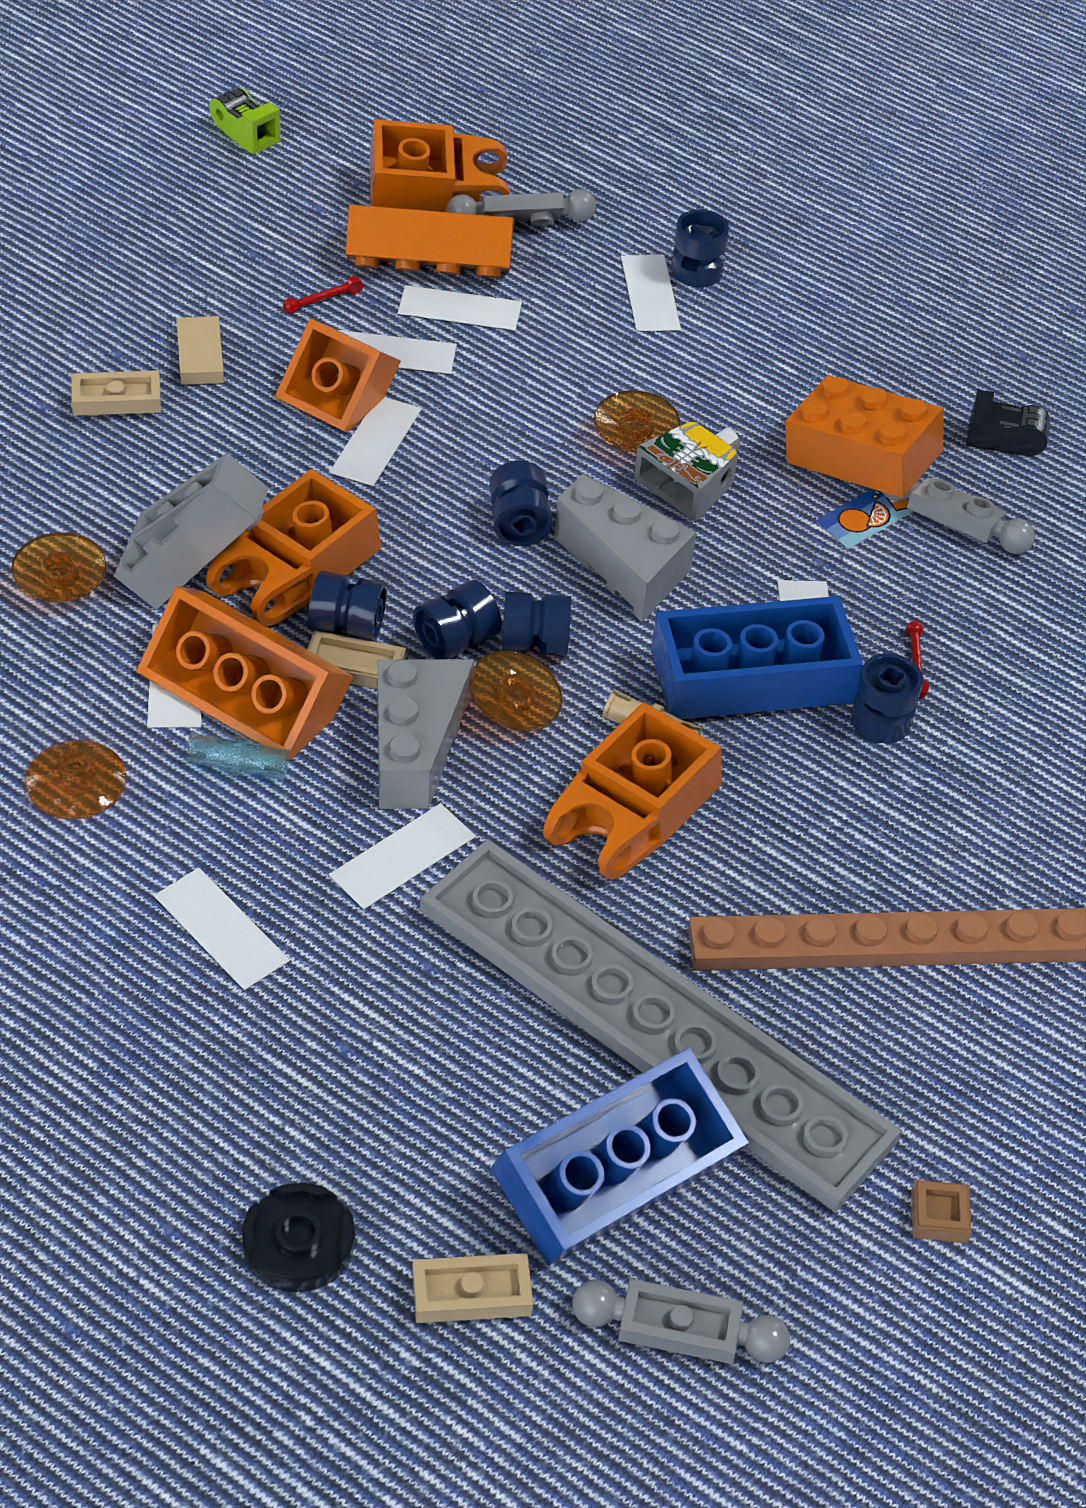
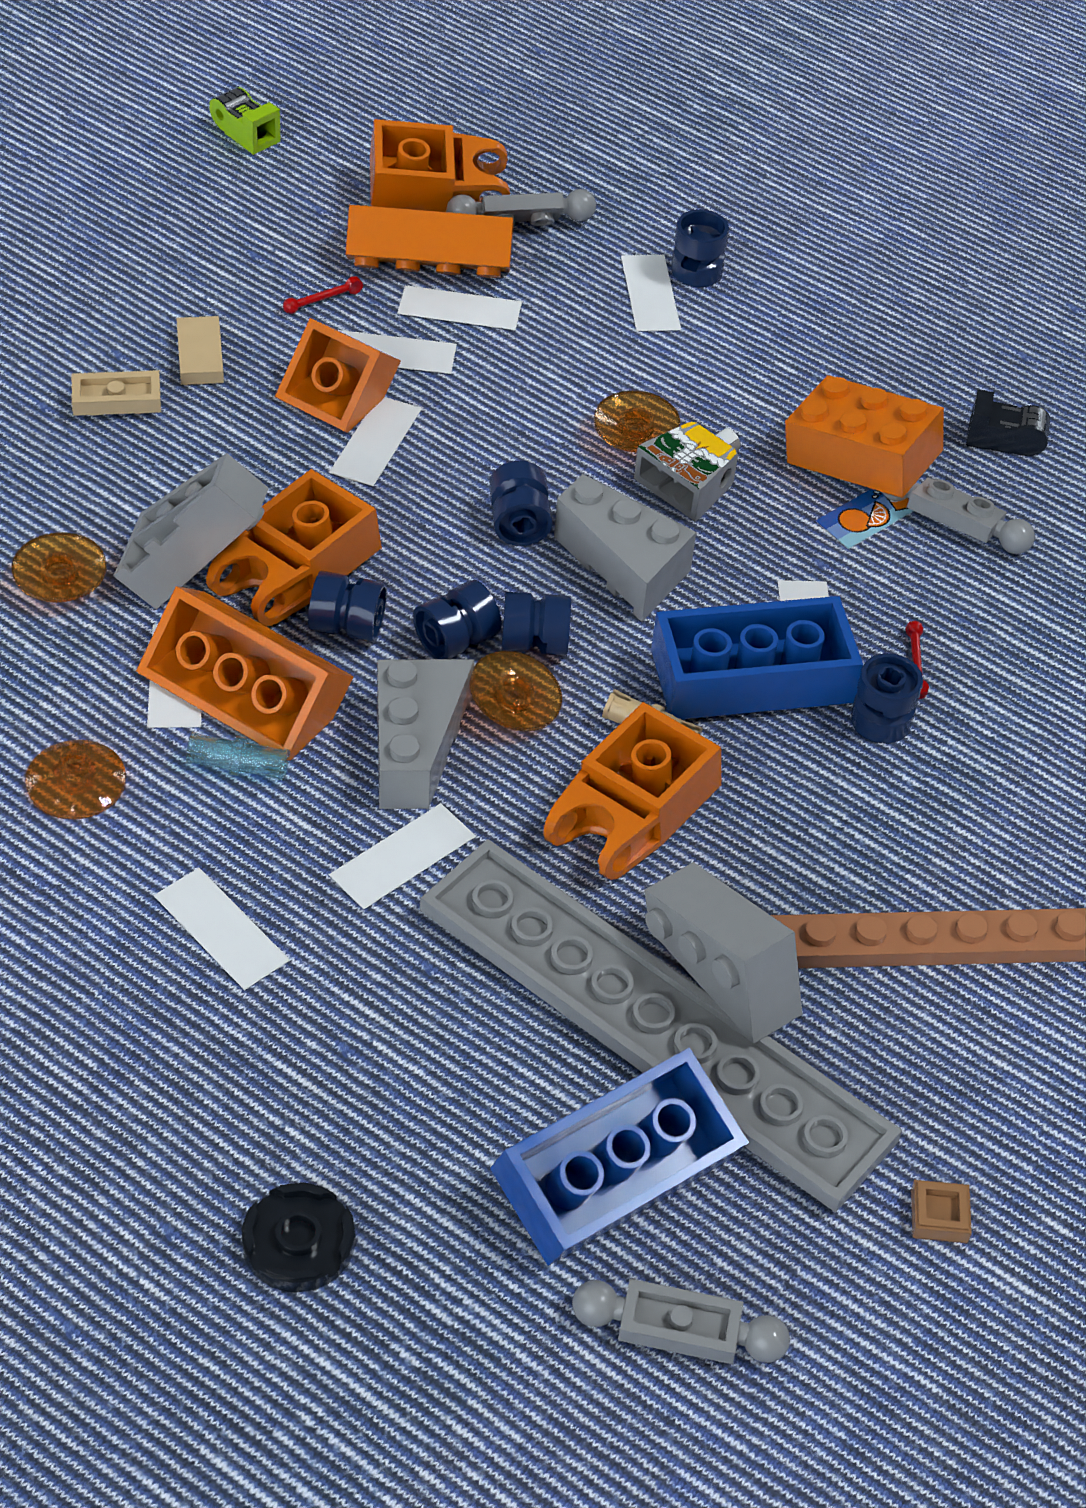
(354, 655): tan tile -> none
(472, 1288): tan plate -> none
(728, 948): none -> light grey wedge

